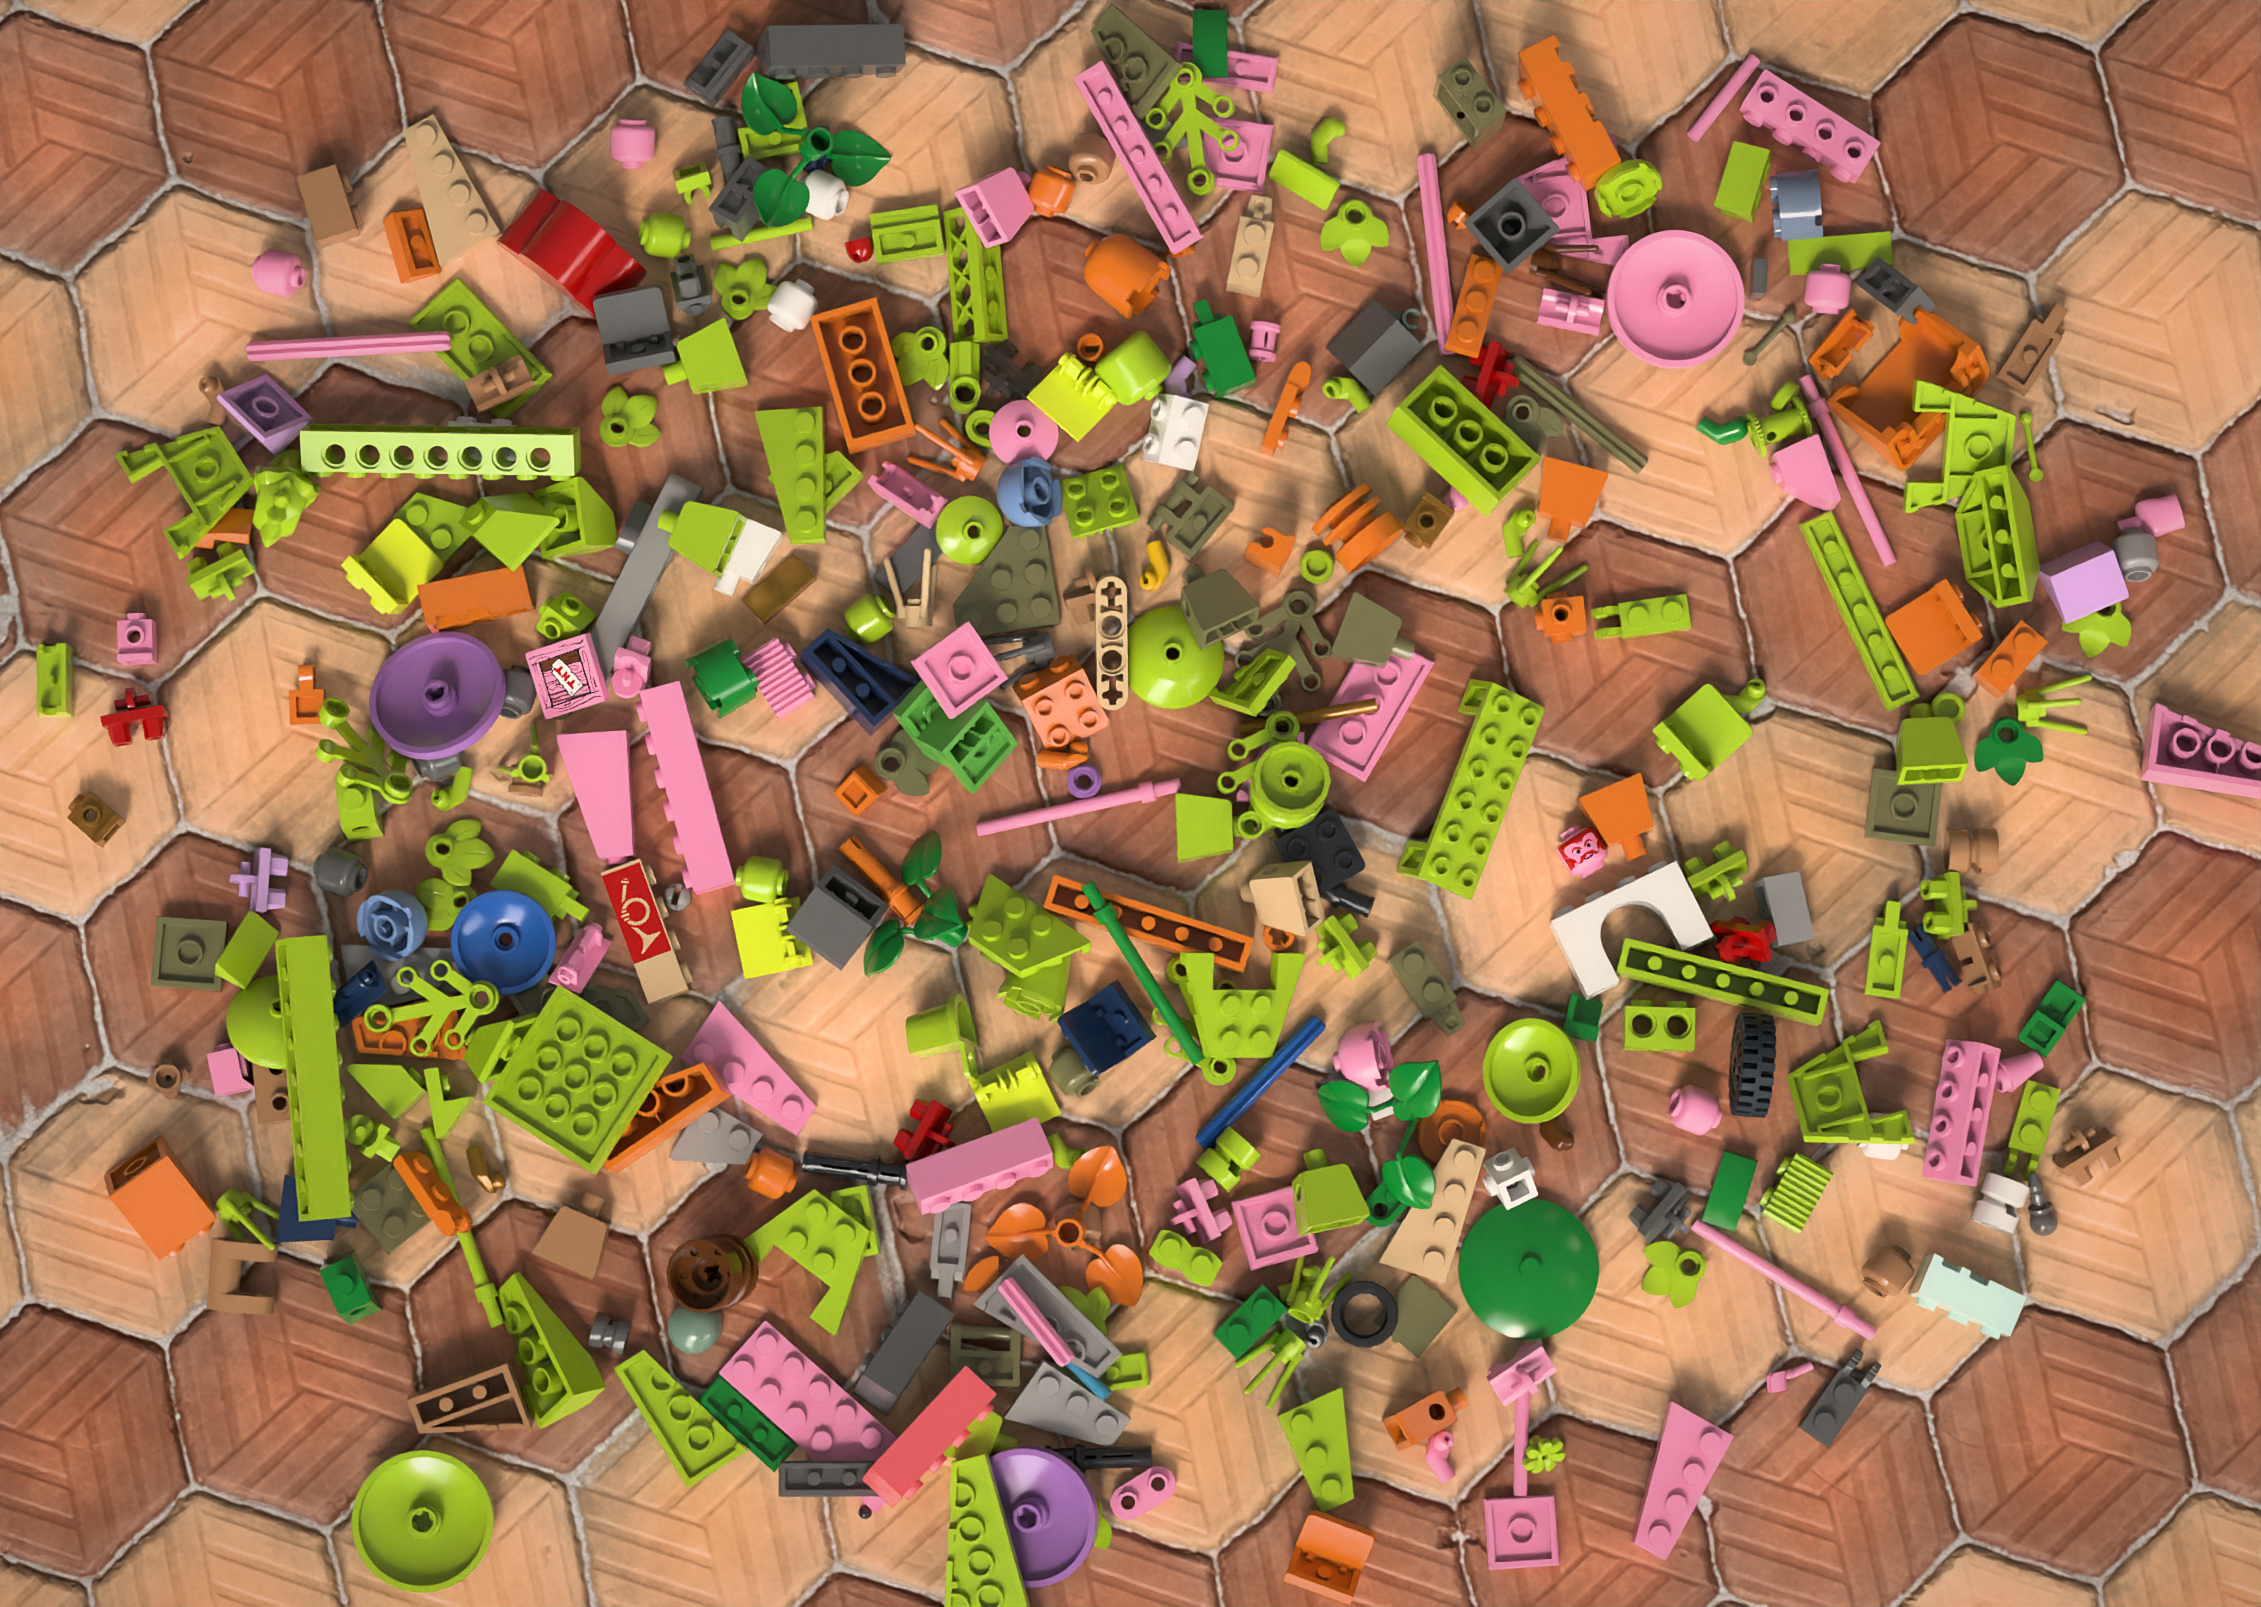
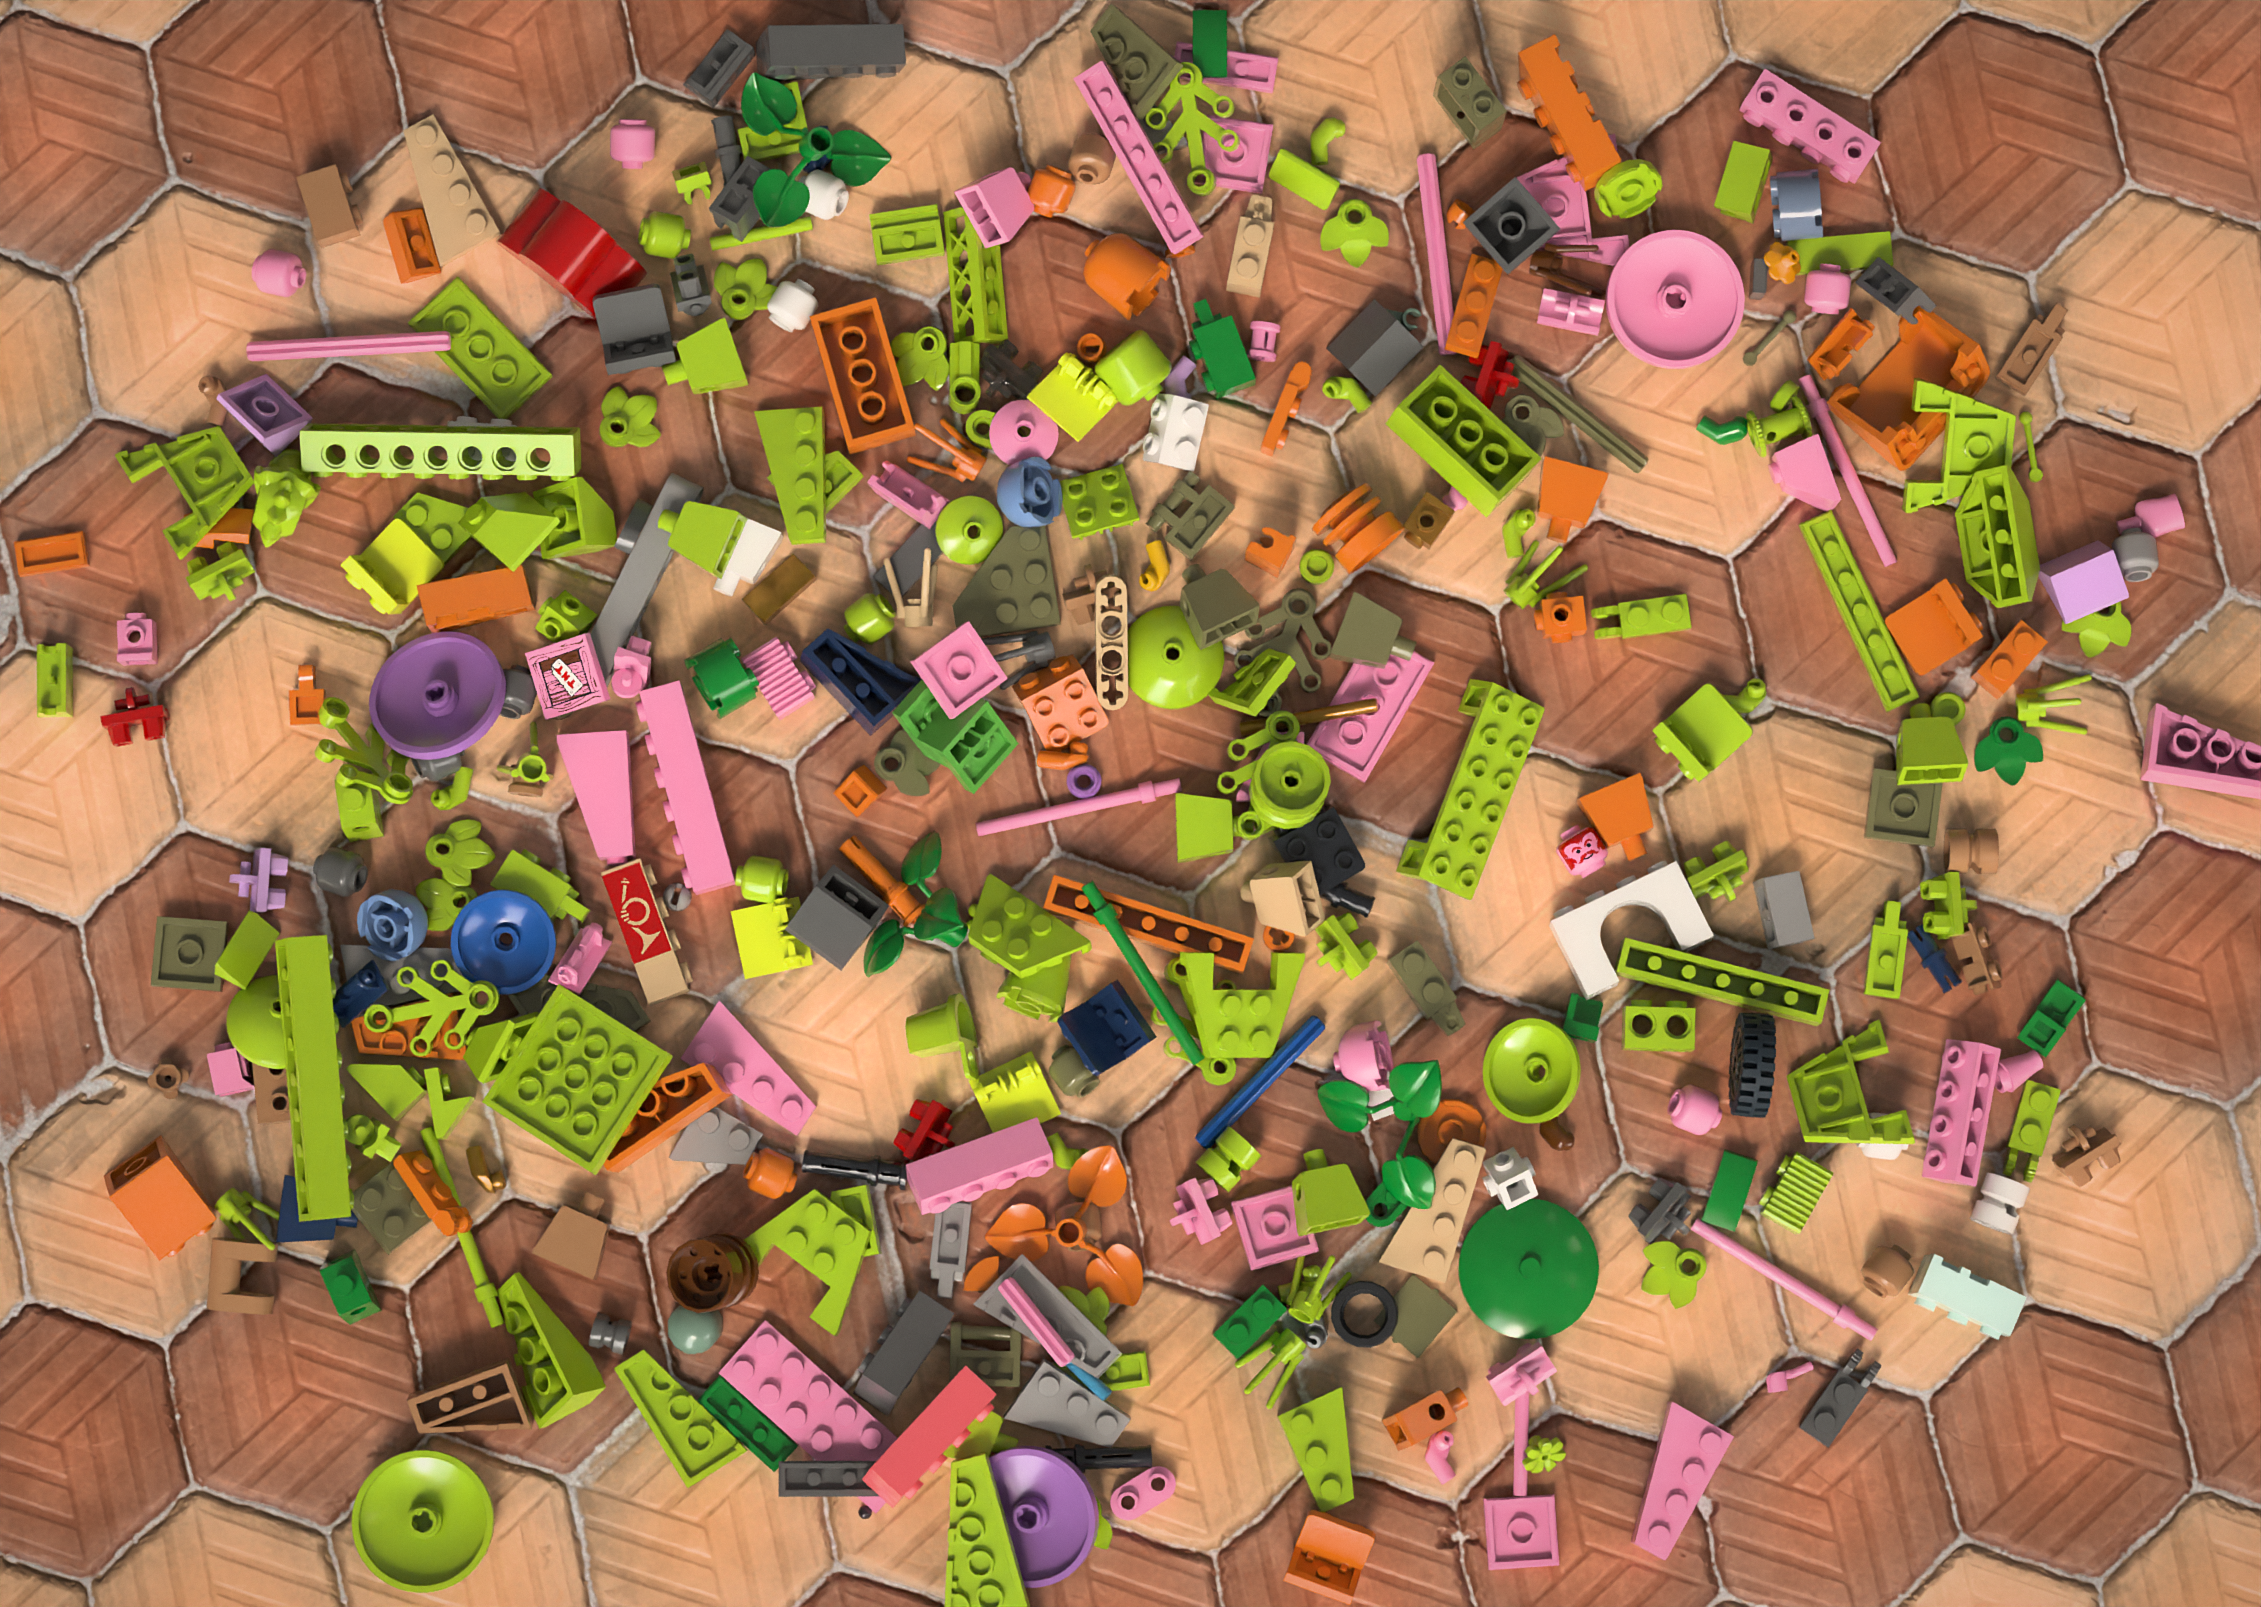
(51, 553): none -> orange tile
(105, 824): pearl gold brick -> none
(500, 384): medium nougat hips -> none
(860, 249): red hinge -> none
(1176, 1253): lime brick -> none
(1723, 98): bright pink bar -> none
(1741, 940): red hips -> none
(1782, 262): none -> light orange plant
(2043, 1220): dark grey bar -> none

